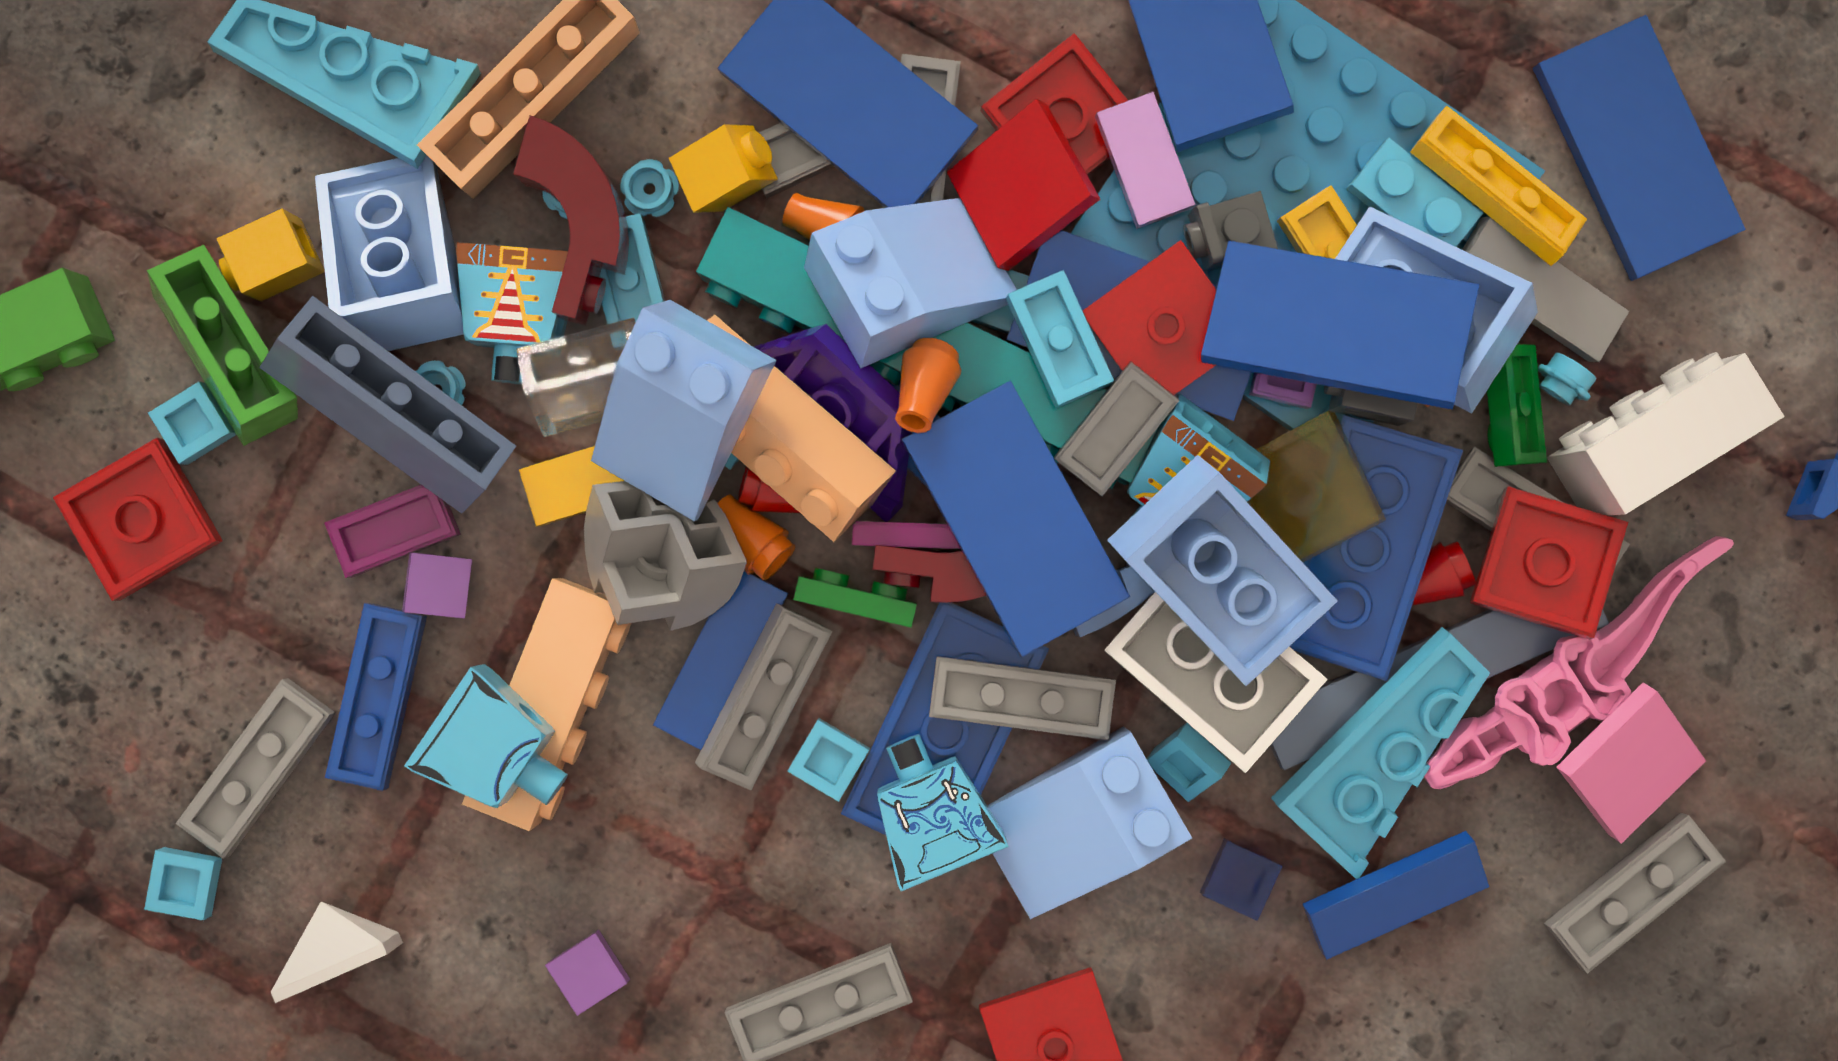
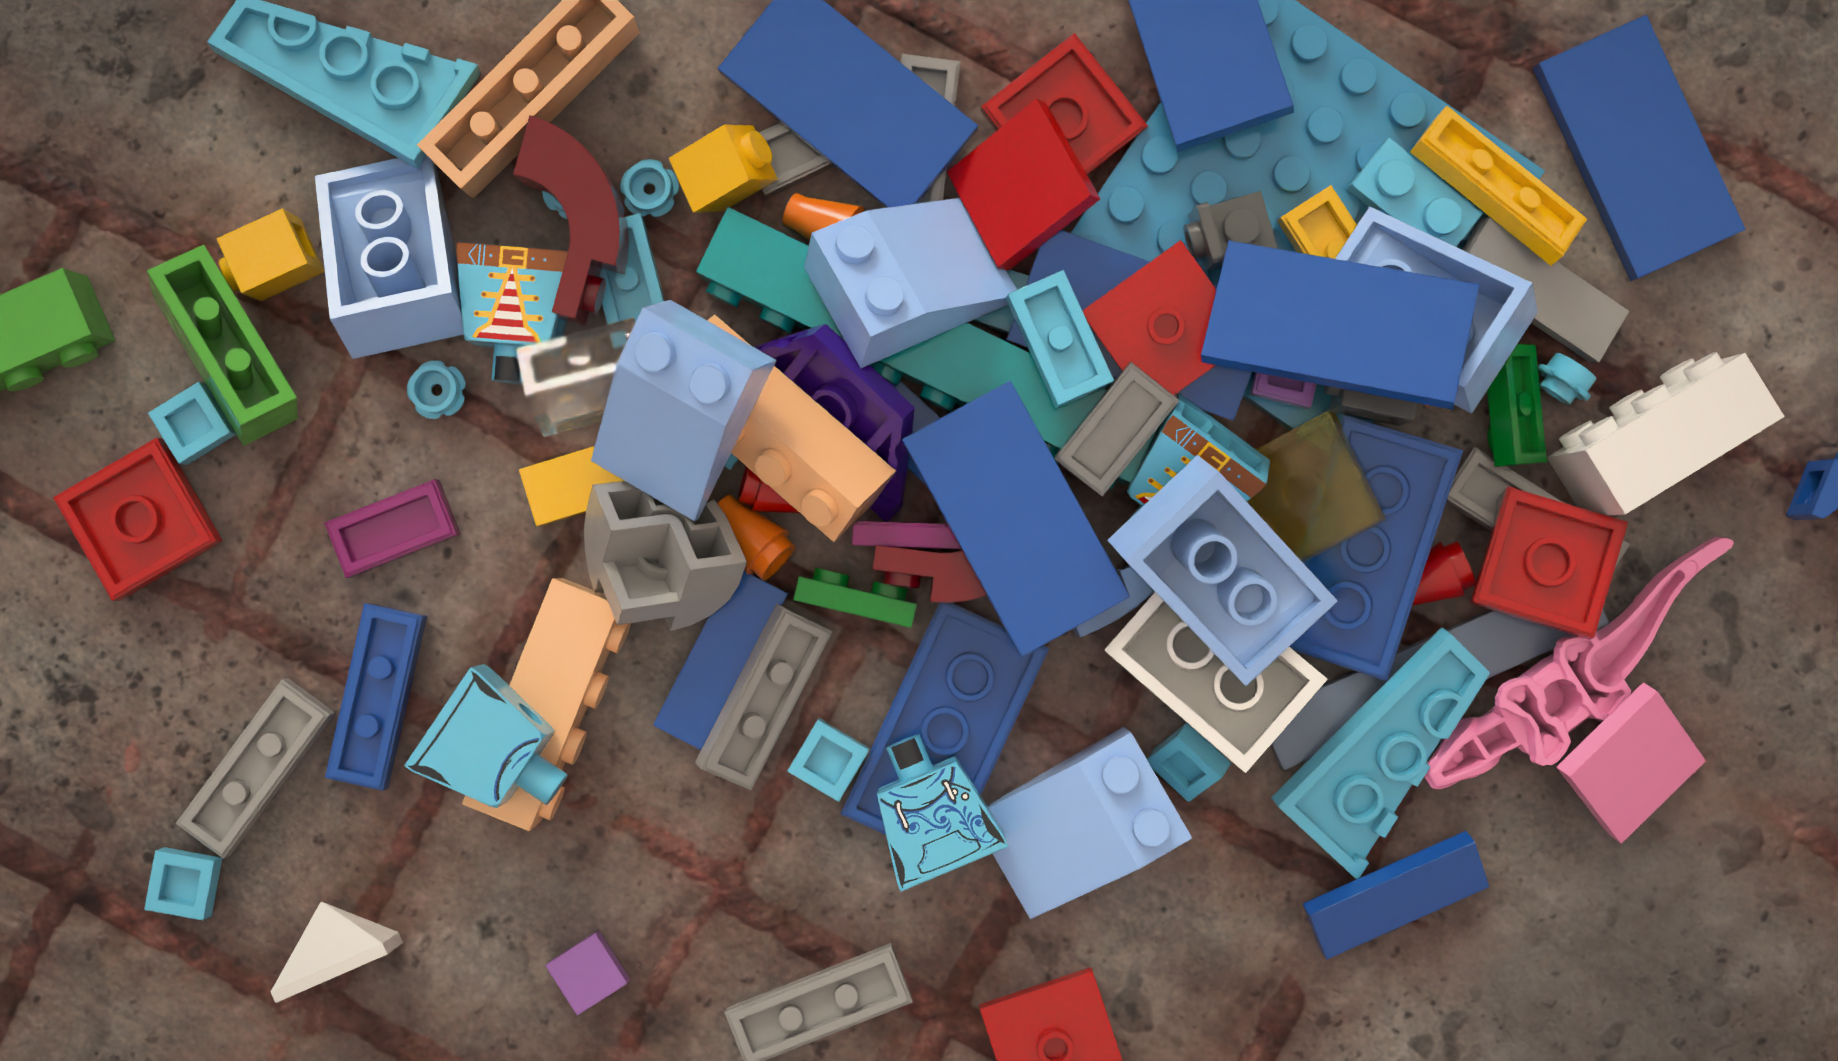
(387, 405): sand blue brick -> none
(437, 585): medium lavender tile -> none
(926, 380): orange cone -> none
(1022, 697): light grey tile -> none
(1144, 160): lavender tile -> none
(1240, 879): clear blue plate -> none
(1634, 892): light grey tile -> none

